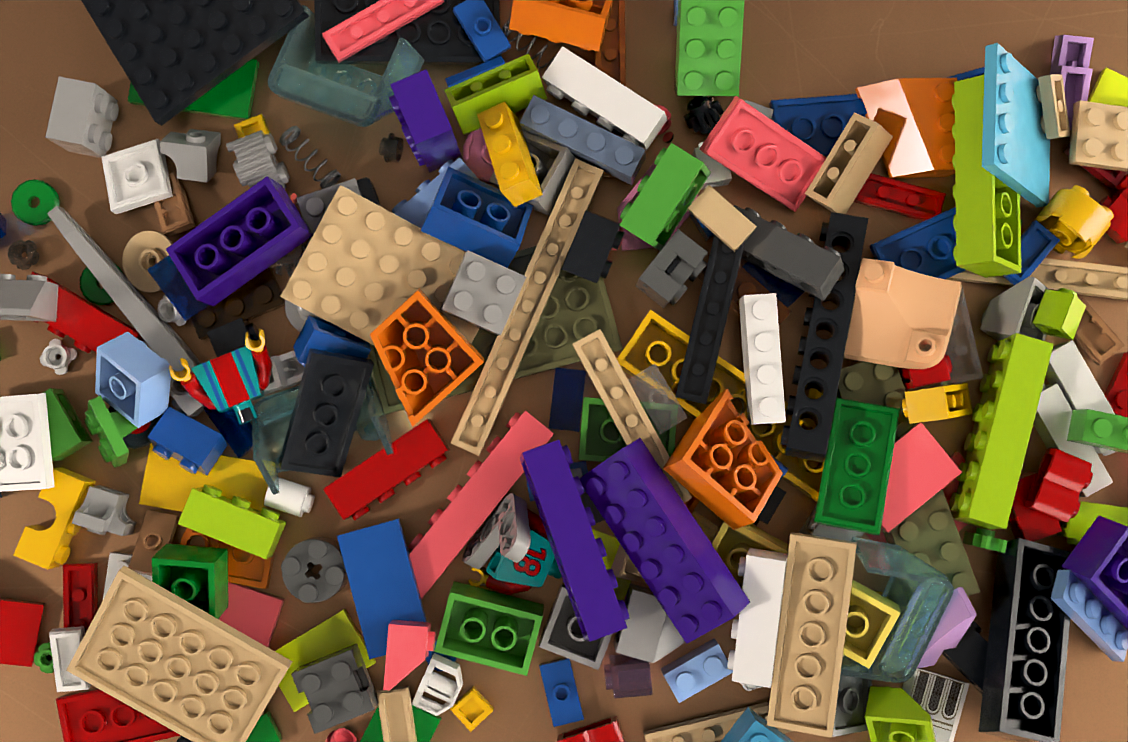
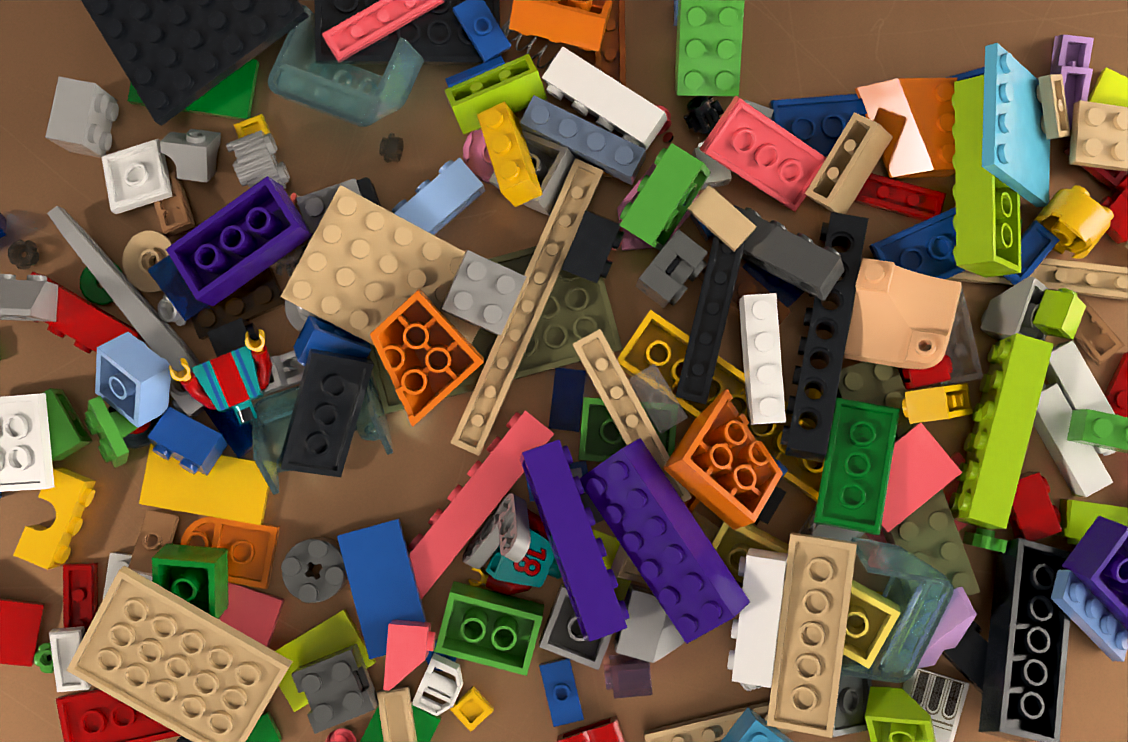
(23, 197): green piece -> none
(49, 355): white plate -> none
(105, 512): light grey brick -> none
(232, 521): lime brick -> none
(292, 498): white brick -> none
(334, 175): light grey piece -> none
(383, 472): red brick -> none
(424, 121): dark purple brick -> none
(476, 218): blue slope -> none
(696, 670): light blue brick -> none
(1059, 485): red brick -> none

